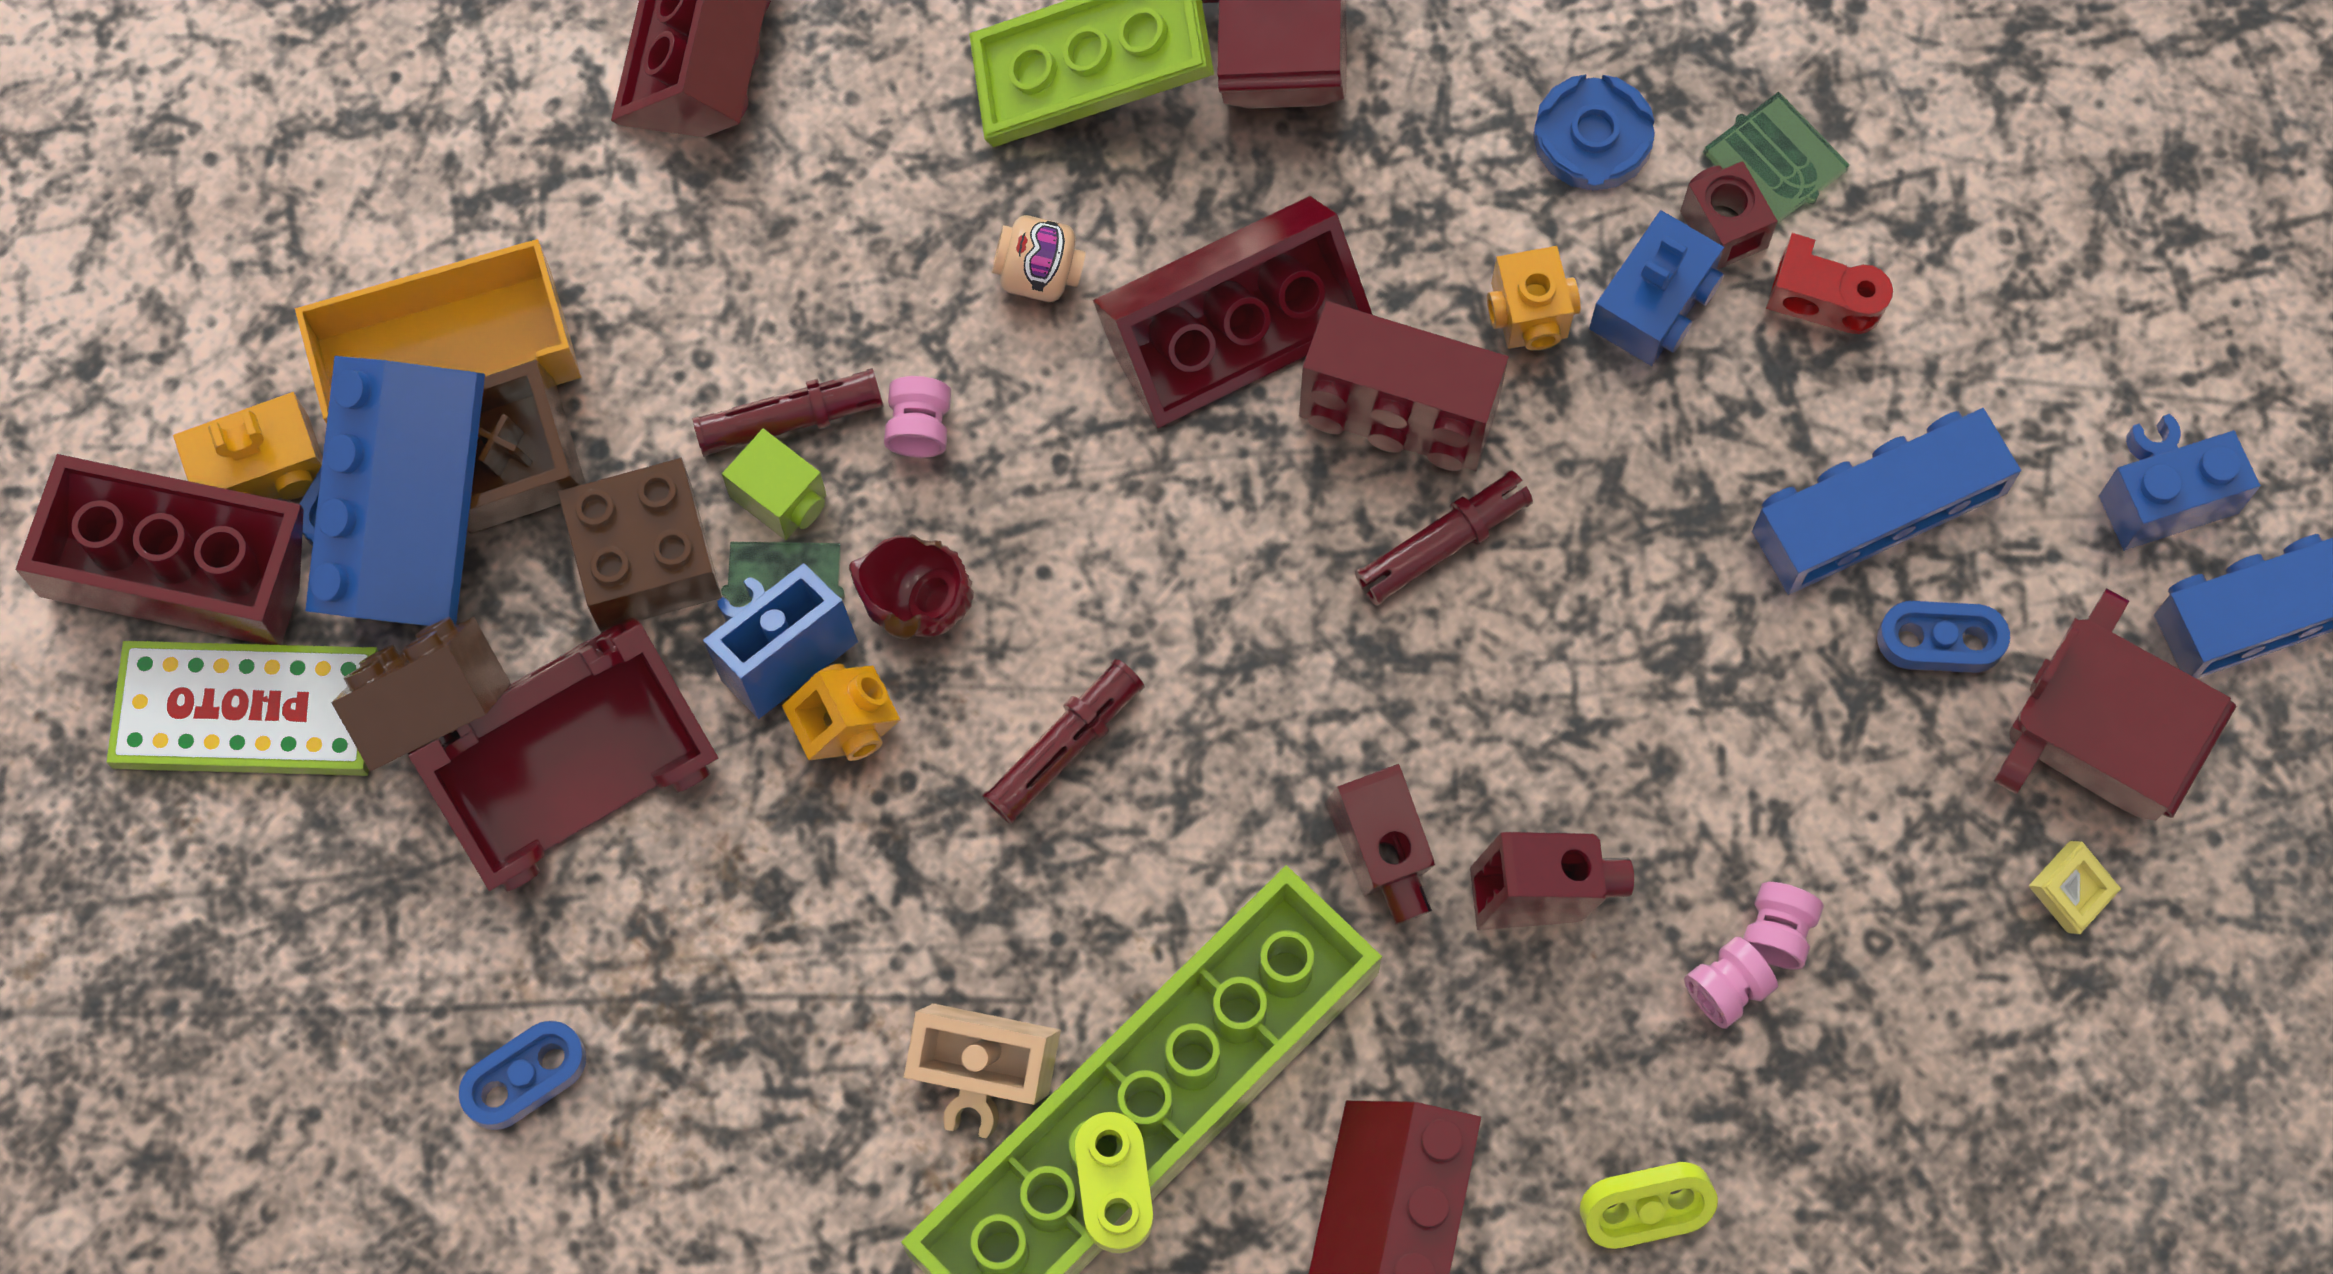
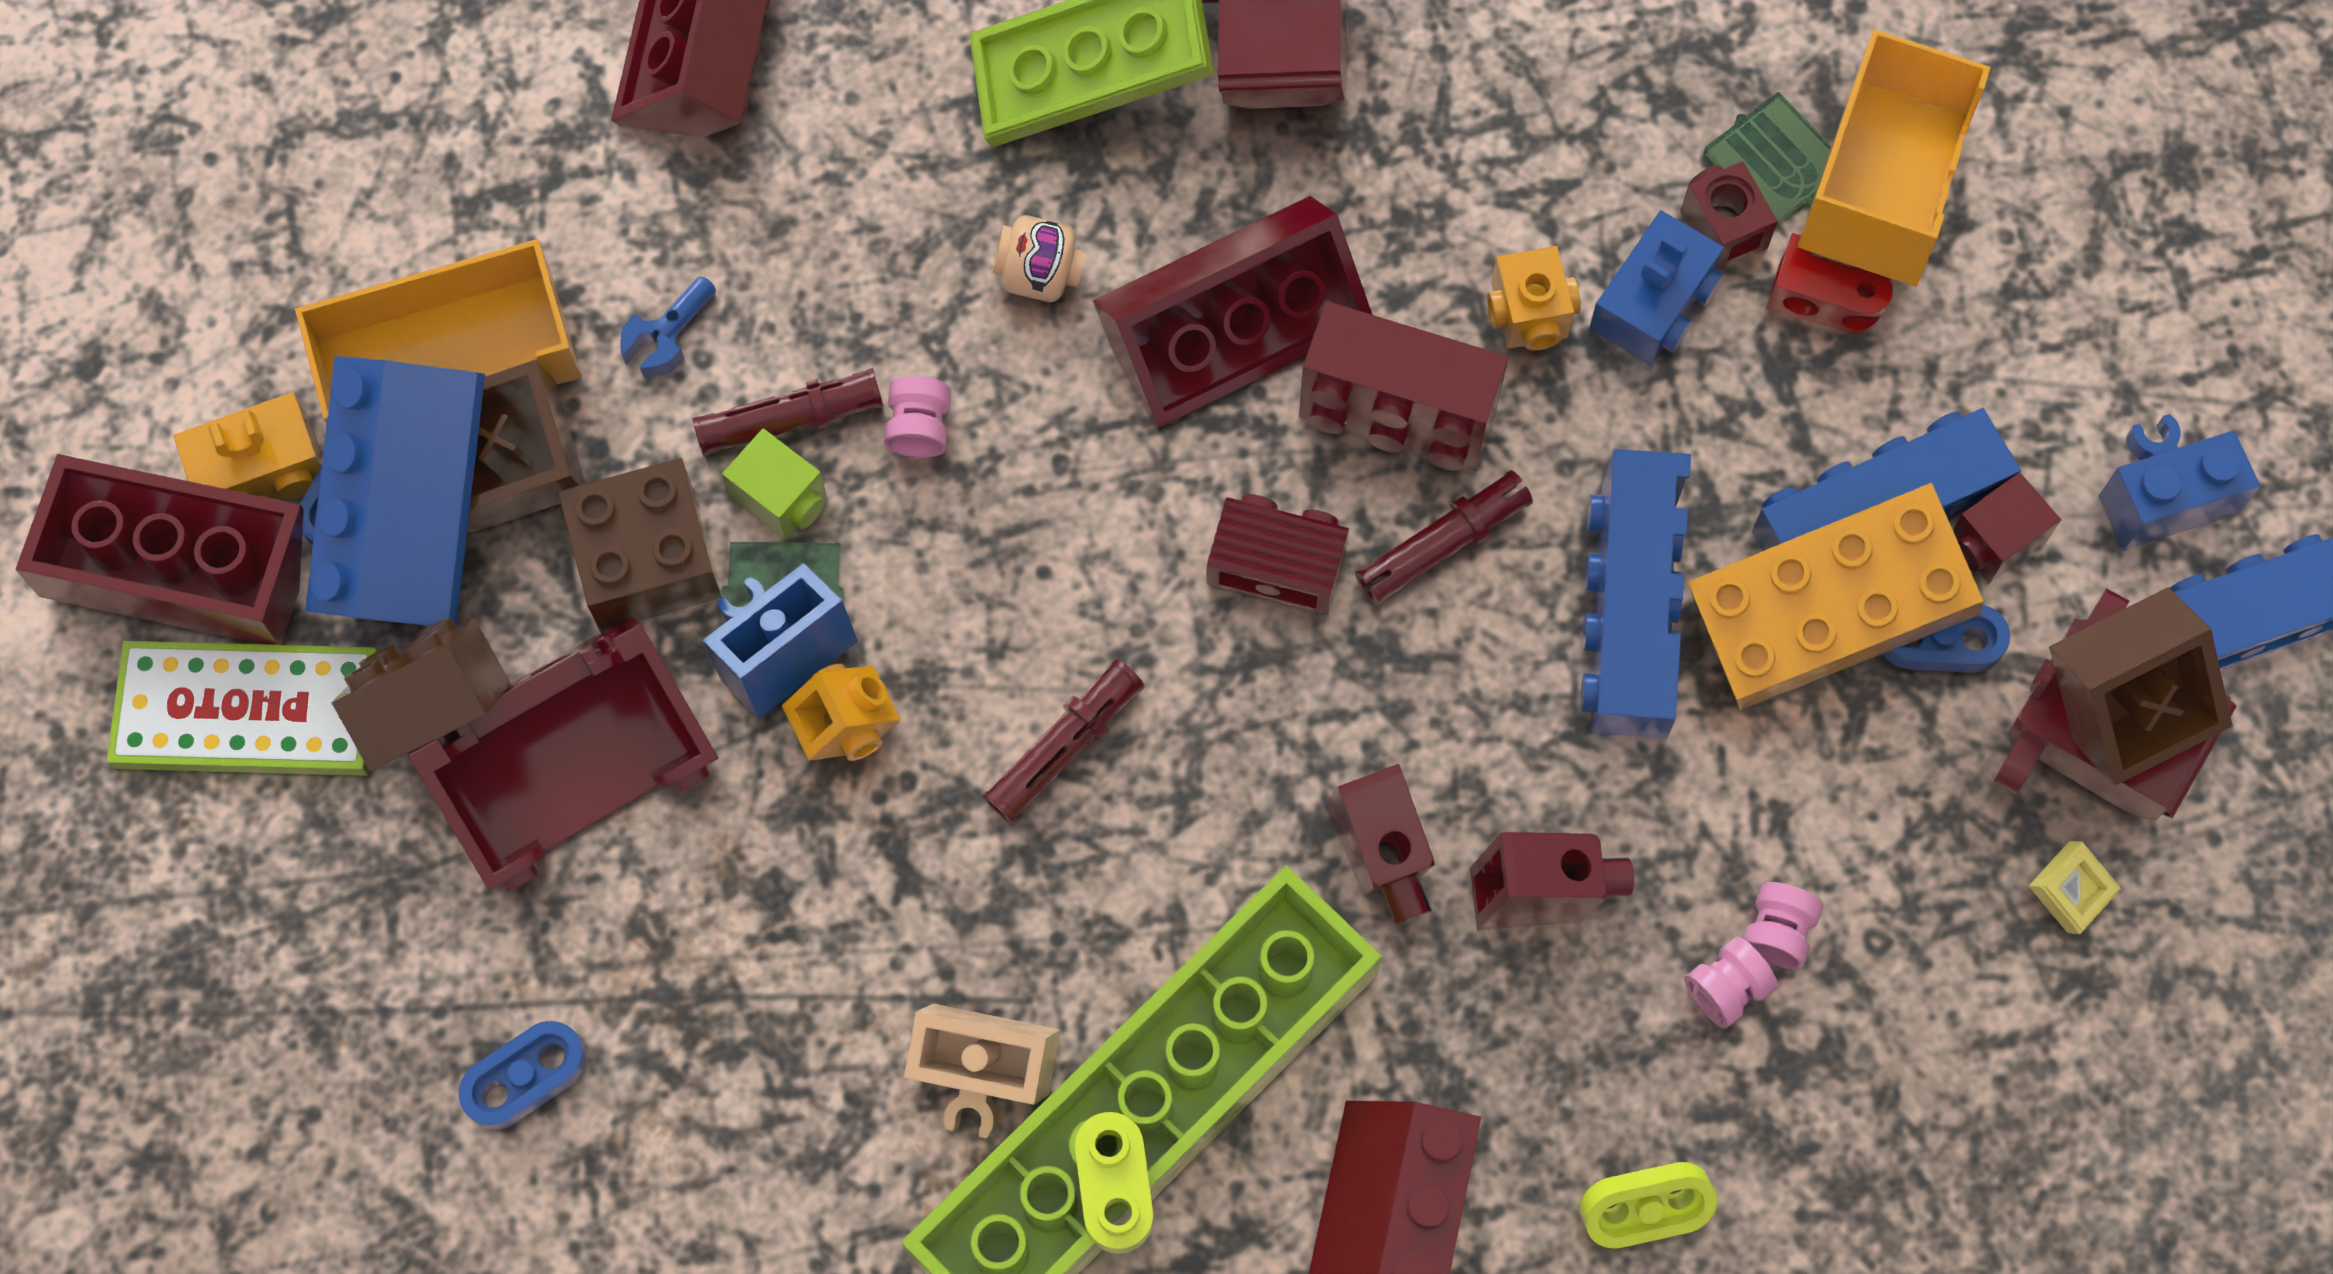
(665, 330): none -> blue bar
(912, 586): dark red hair -> none
(1277, 553): none -> dark red brick
(1594, 132): blue tile -> none
(1635, 594): none -> blue wedge
(1836, 596): none -> light orange piece
(1894, 158): none -> light orange piece
(2004, 528): none -> dark red brick
(2141, 686): none -> reddish brown brick

